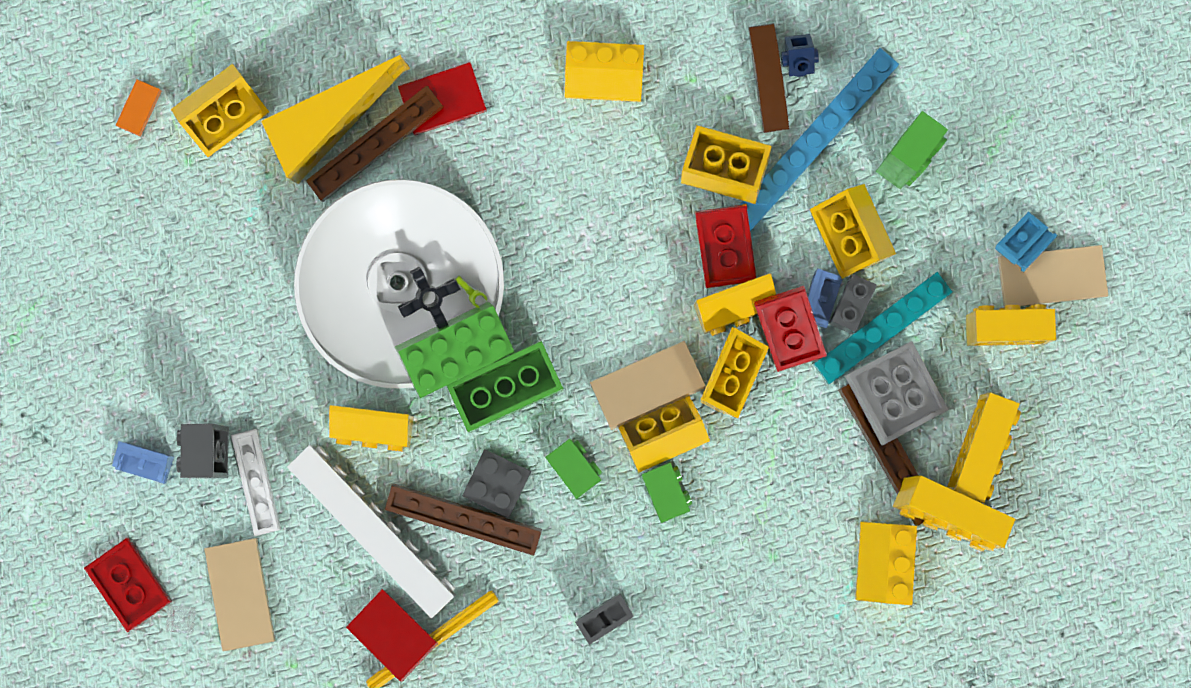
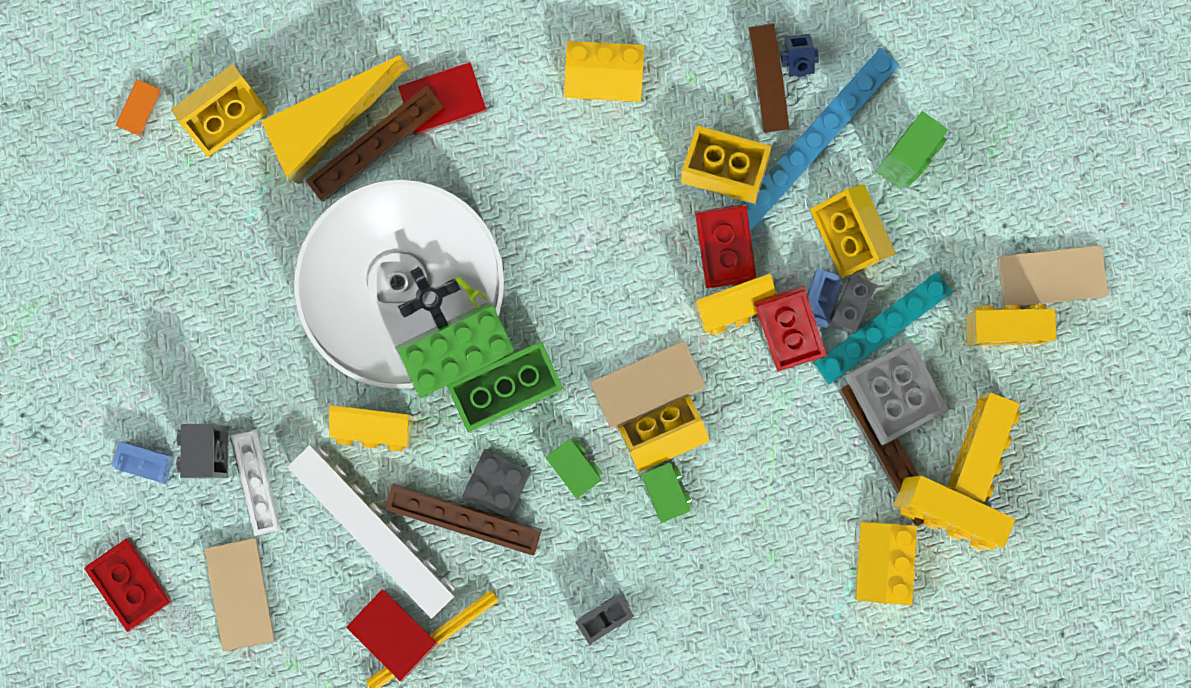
(734, 373): yellow slope -> none
(1025, 241): dark azure plate -> none

